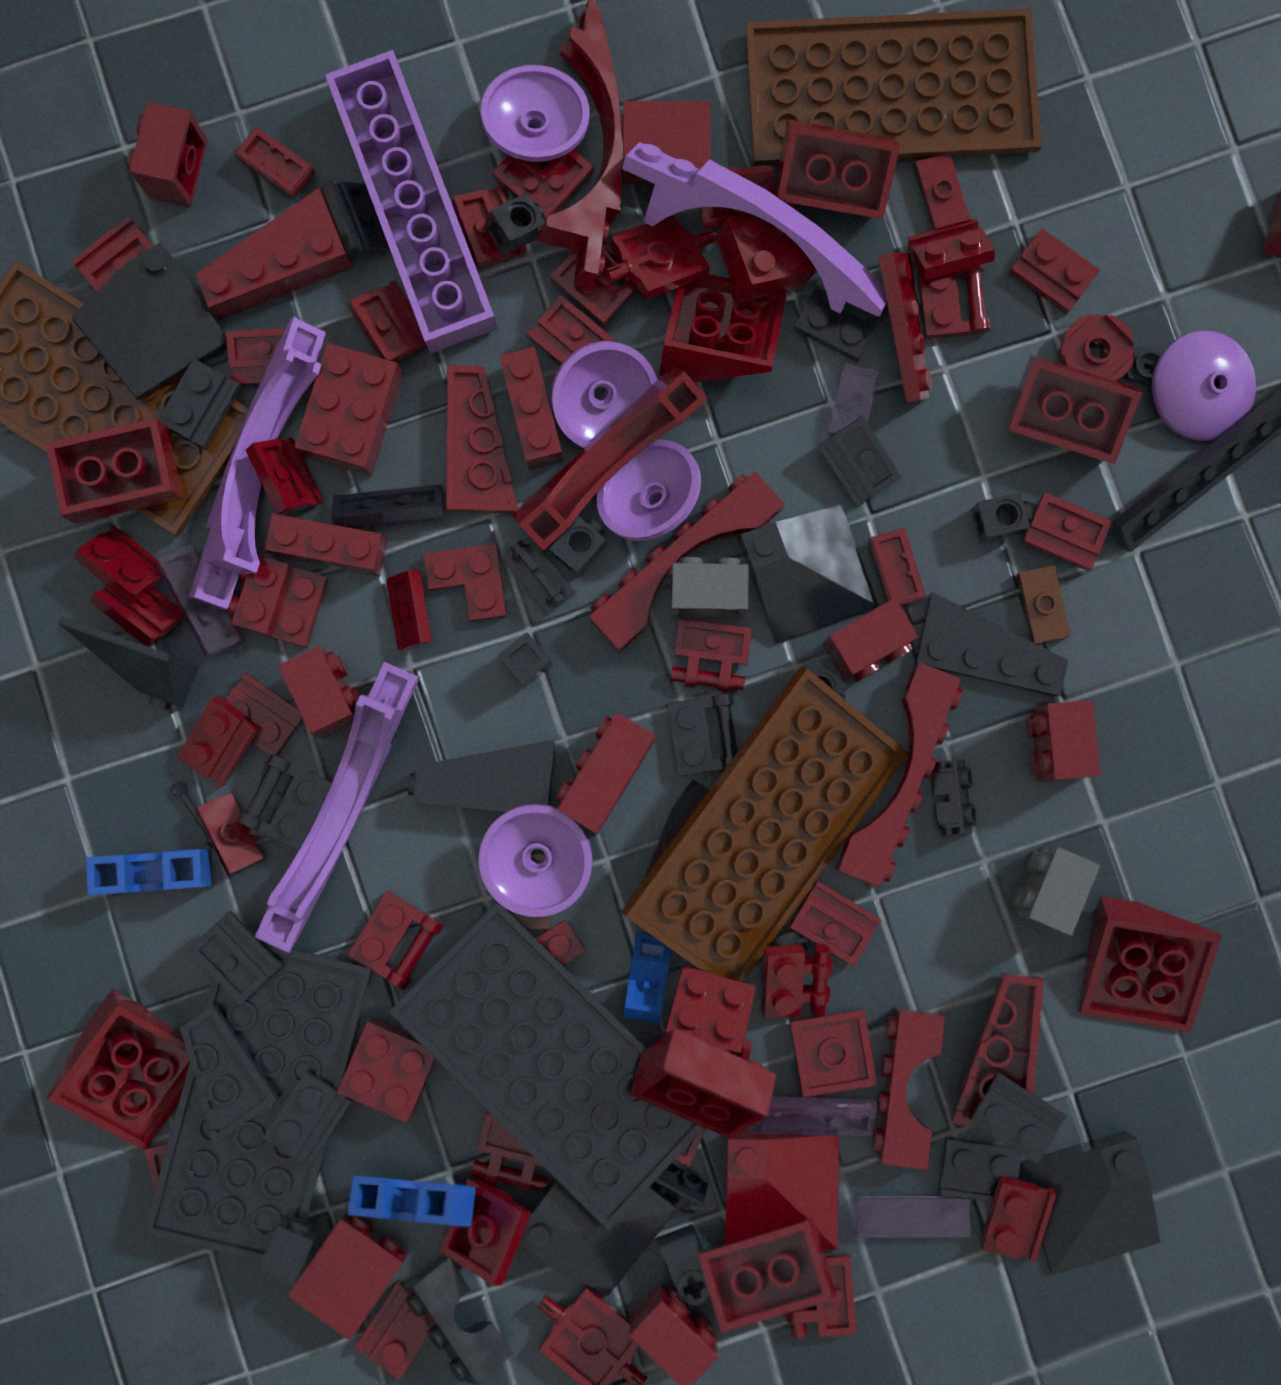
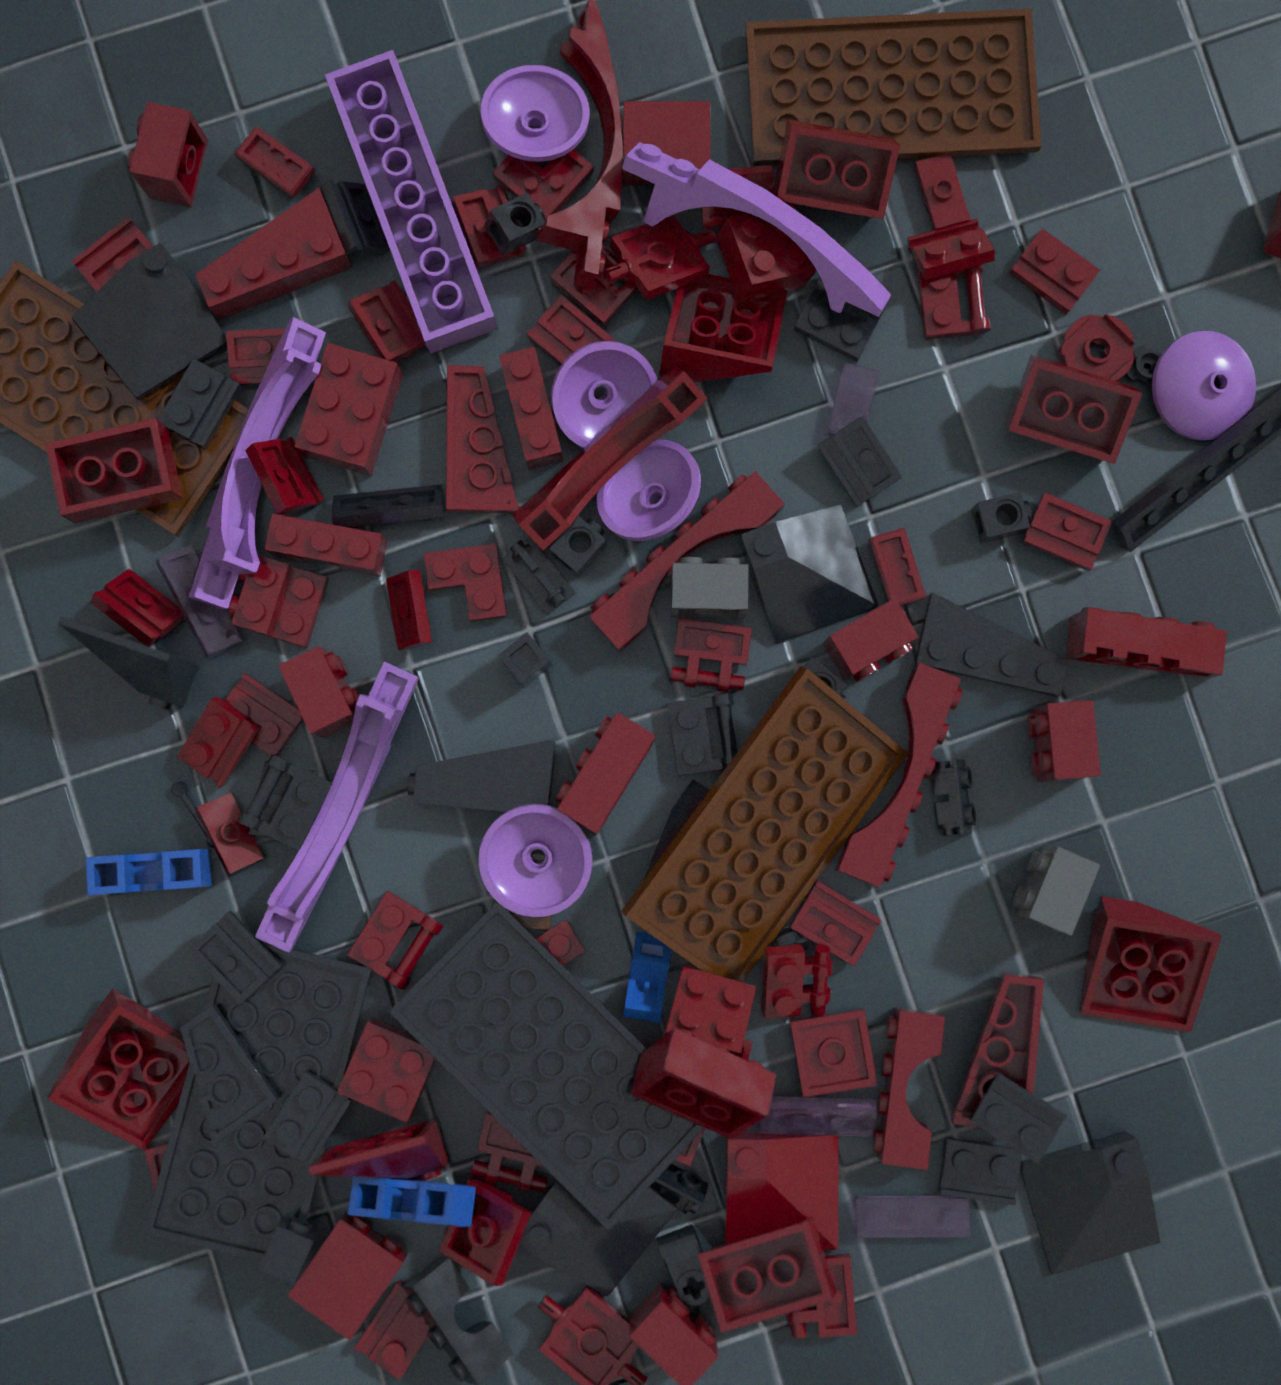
(120, 564): dark red plate -> none
(390, 1154): none -> dark red slope
(905, 322): dark red wing -> none
(1017, 1219): dark red plate -> none
(1043, 604): reddish brown plate -> none
(1146, 643): none -> dark red wedge

